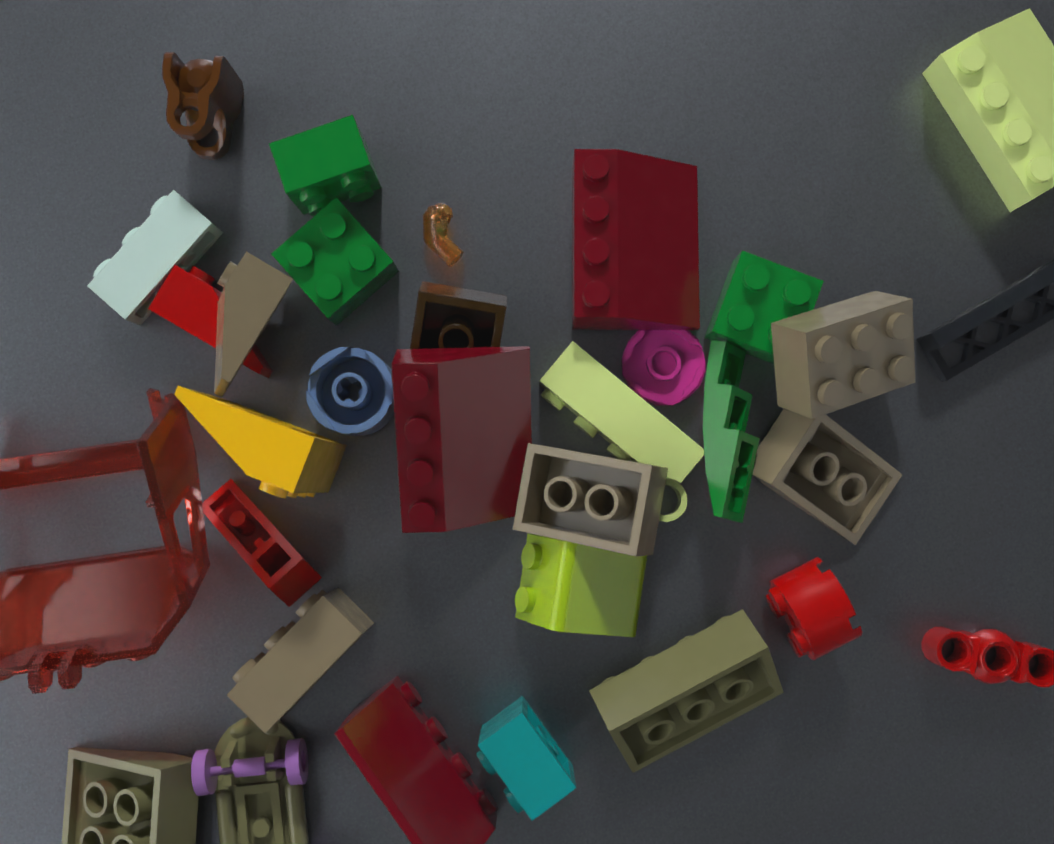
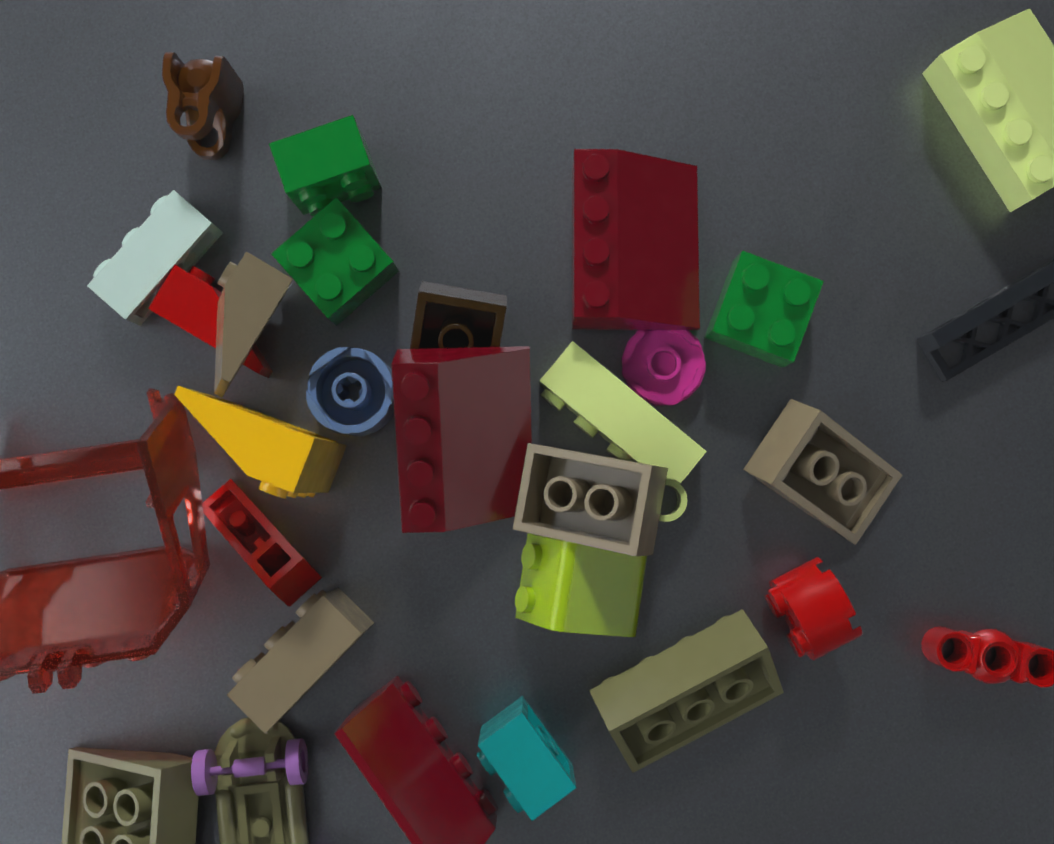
(435, 233): clear orange arm -> none
(727, 447): green slope -> none
(843, 353): dark tan brick -> none

